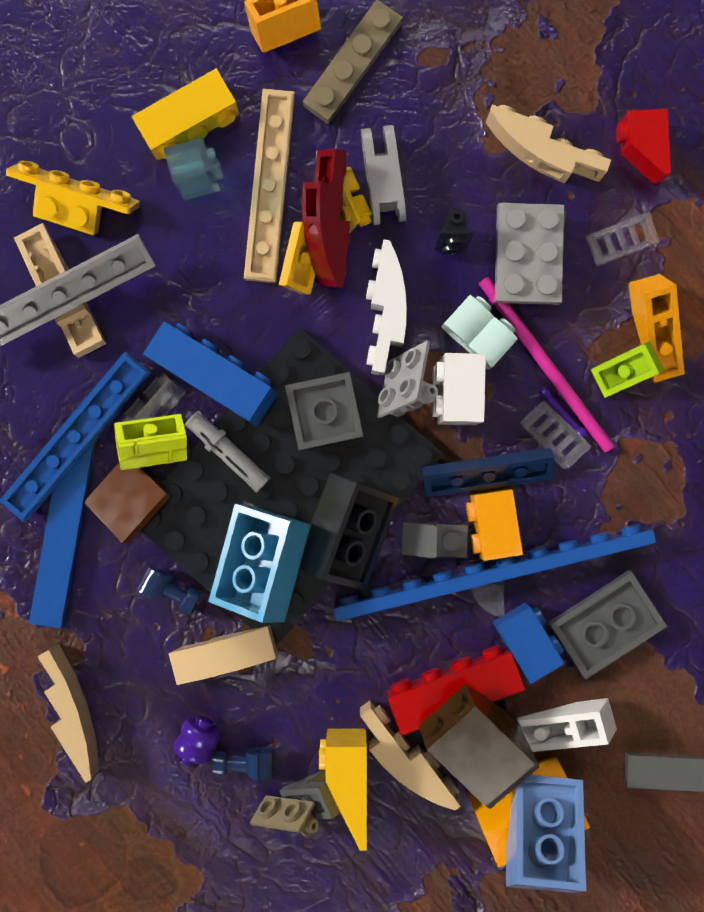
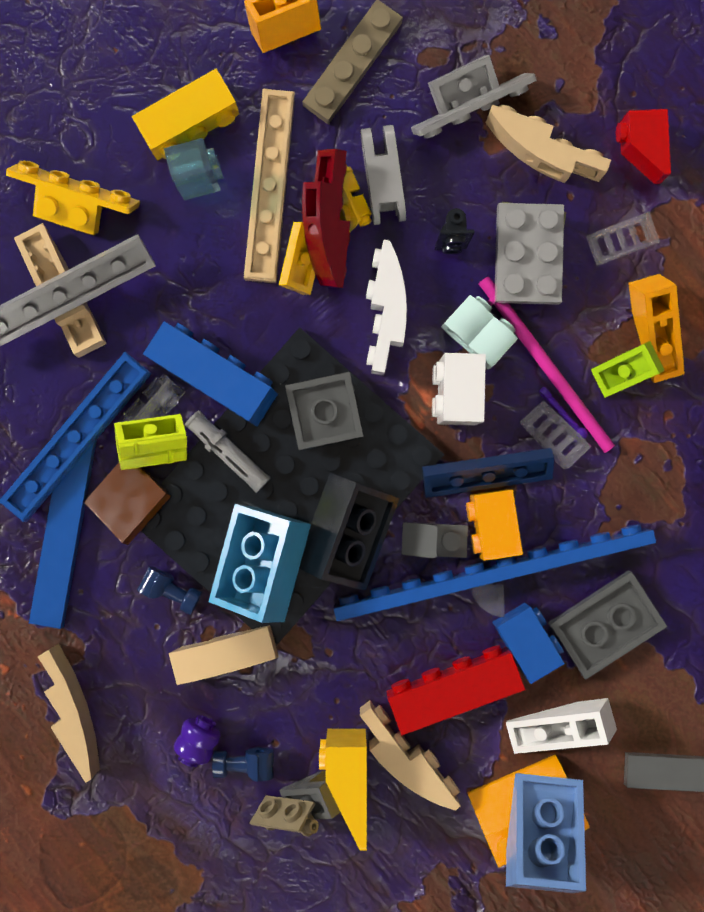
(404, 383): light grey hinge -> none
(466, 91): none -> light grey bracket
(479, 745): dark brown slope -> none

